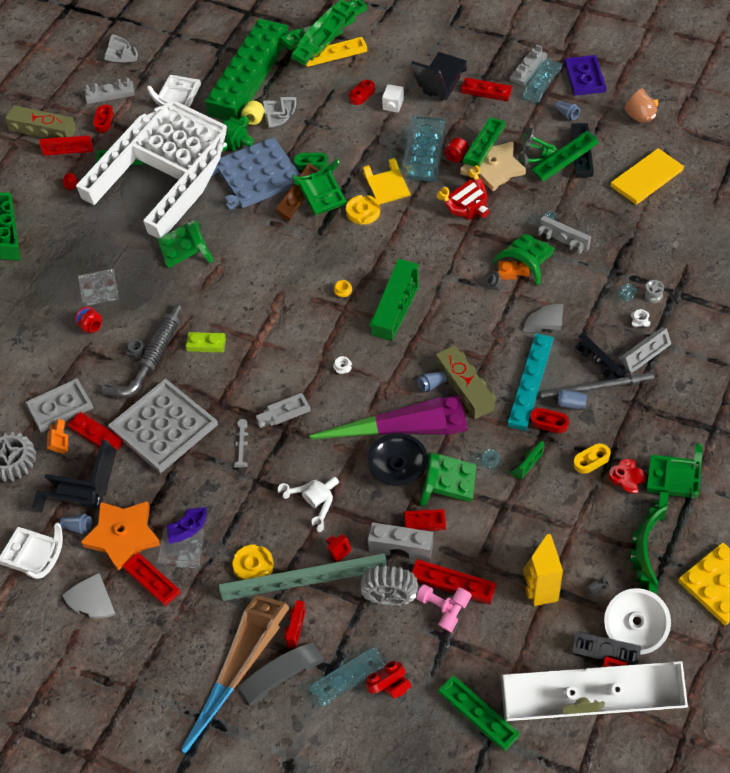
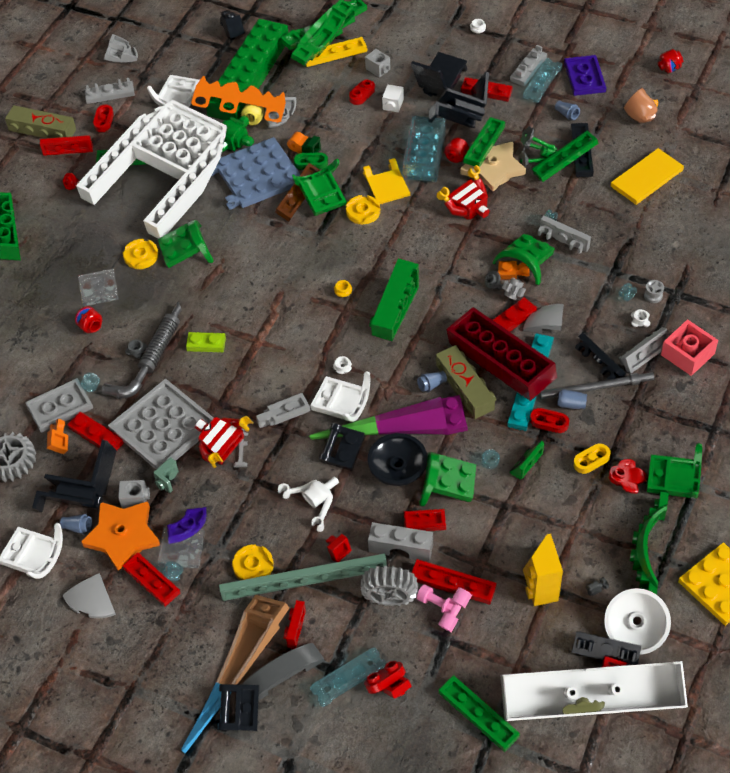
(87, 378): none -> clear light blue bush
(128, 488): none -> light grey brick
(140, 254): none -> yellow tile
(164, 473): none -> sand green bracket
(173, 571): none -> clear light blue bush
(220, 437): none -> torso
(231, 23): none -> black brick
(231, 93): none -> orange piece
(246, 707): none -> black plate
(303, 144): none -> leg
(342, 398): none -> white piece
(348, 448): none -> black plate
(377, 63): none -> light grey brick
(462, 107): none -> black piece
(477, 26): none -> white plate
(502, 353): none -> dark red brick
(513, 288): none -> light grey gear
(515, 314): none -> red plate
(670, 61): none -> red head
(689, 347): none -> coral brick

